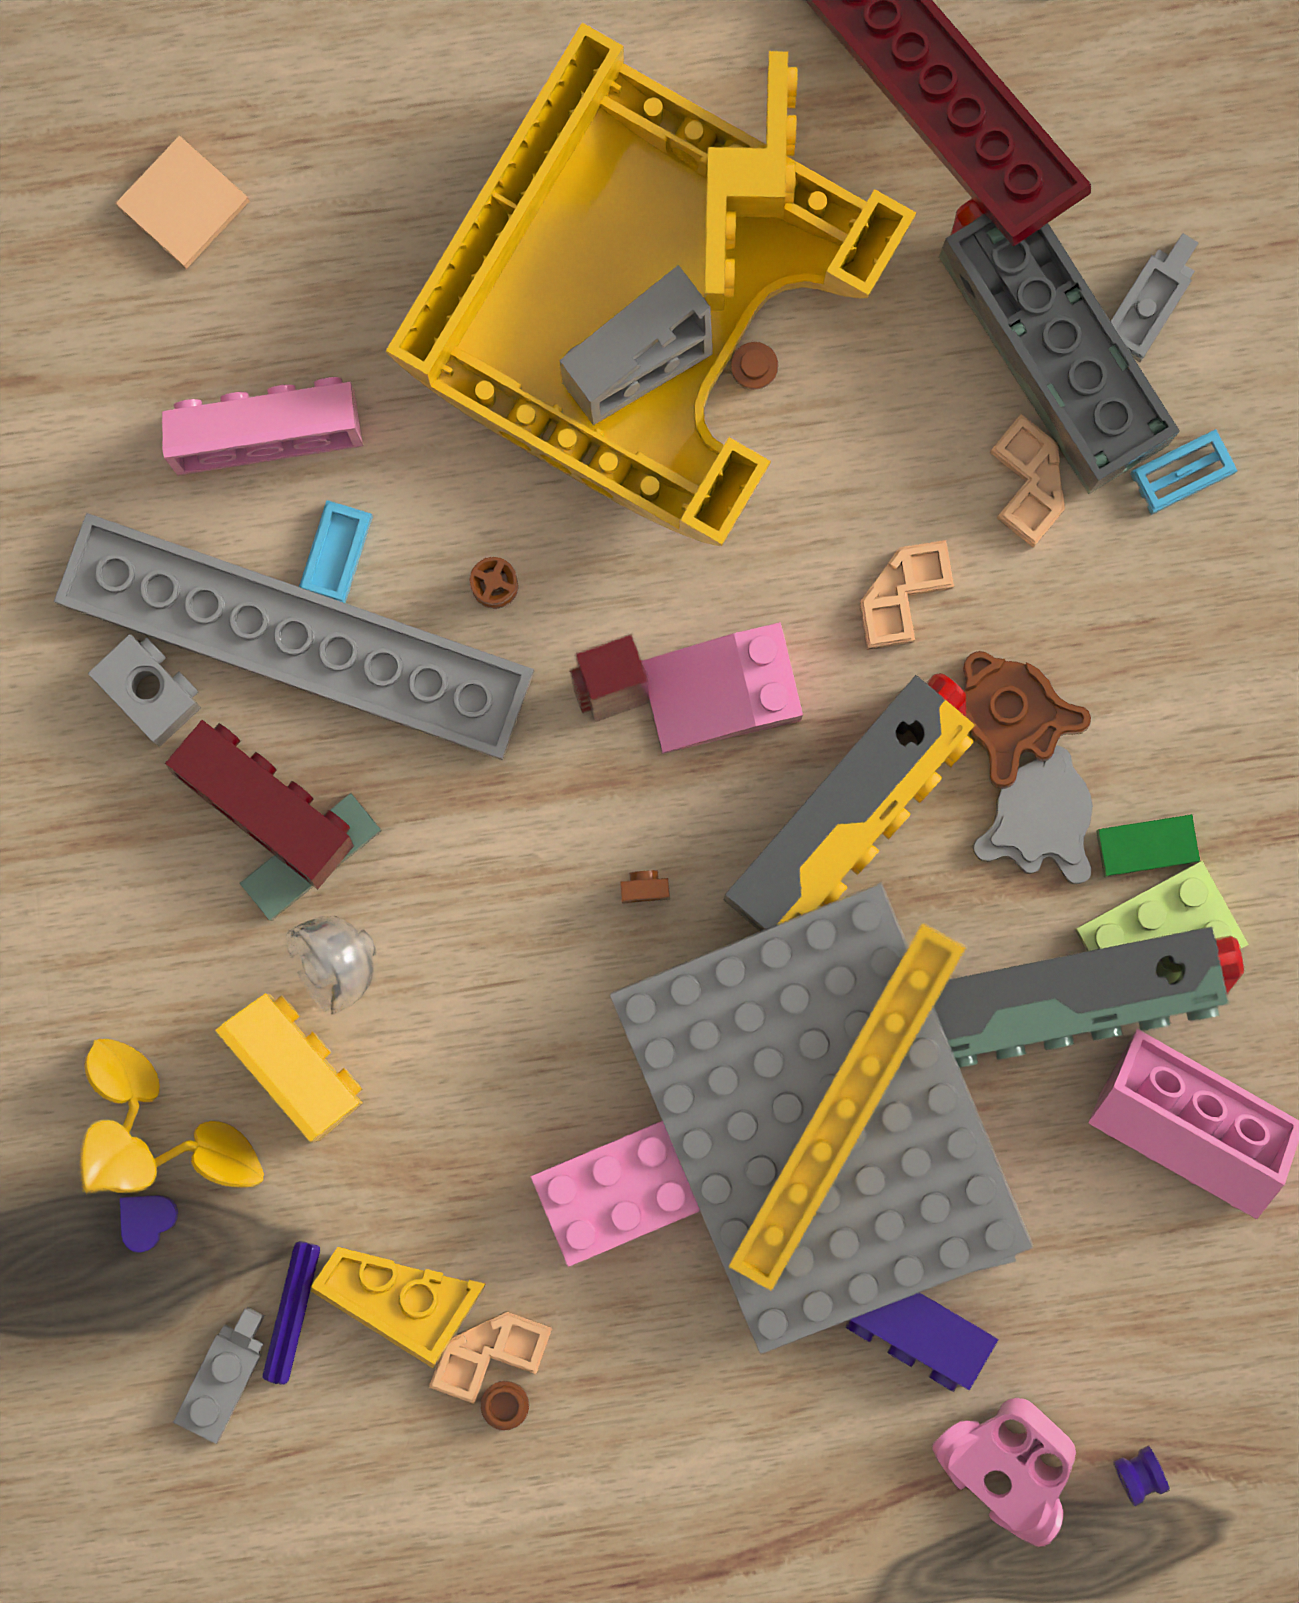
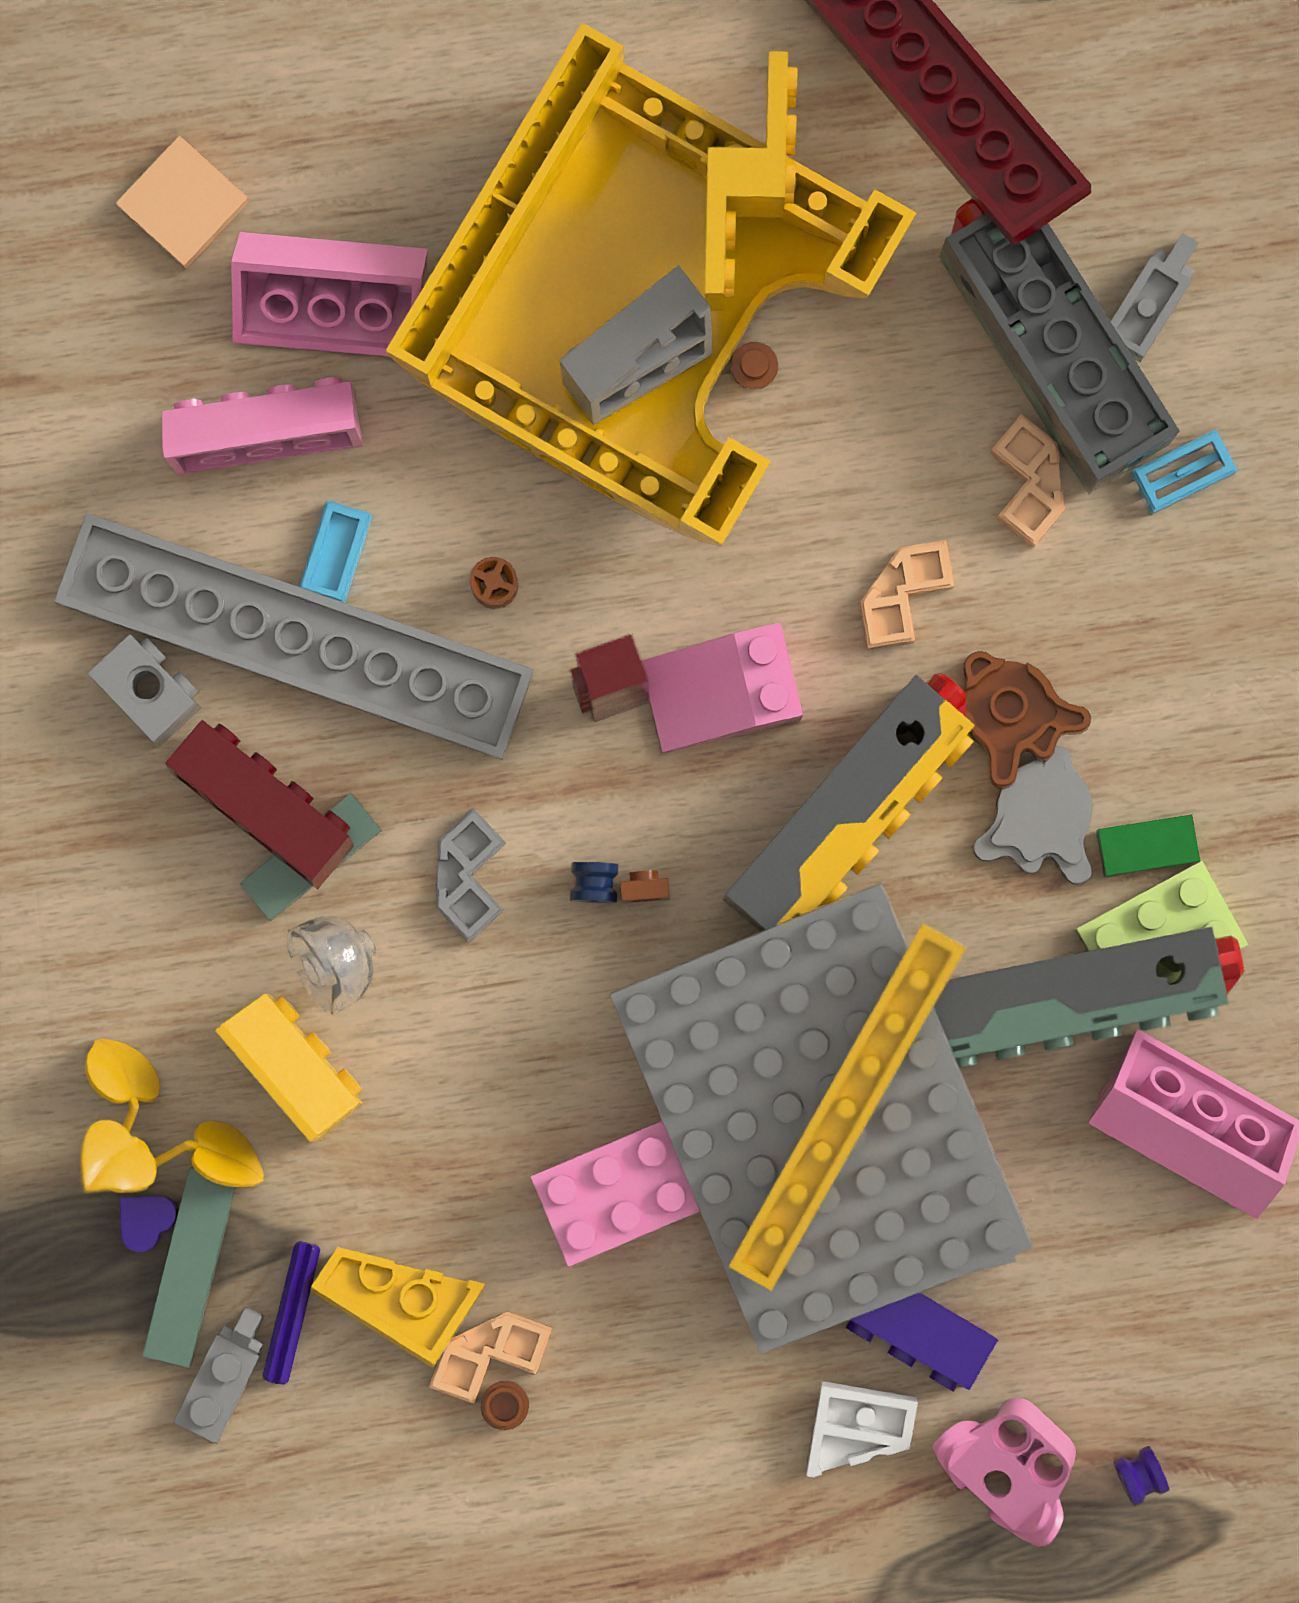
(189, 1271): none -> sand green tile
(322, 292): none -> bright pink slope
(460, 855): none -> light grey tile
(594, 882): none -> dark blue wheel
(857, 1425): none -> white wing

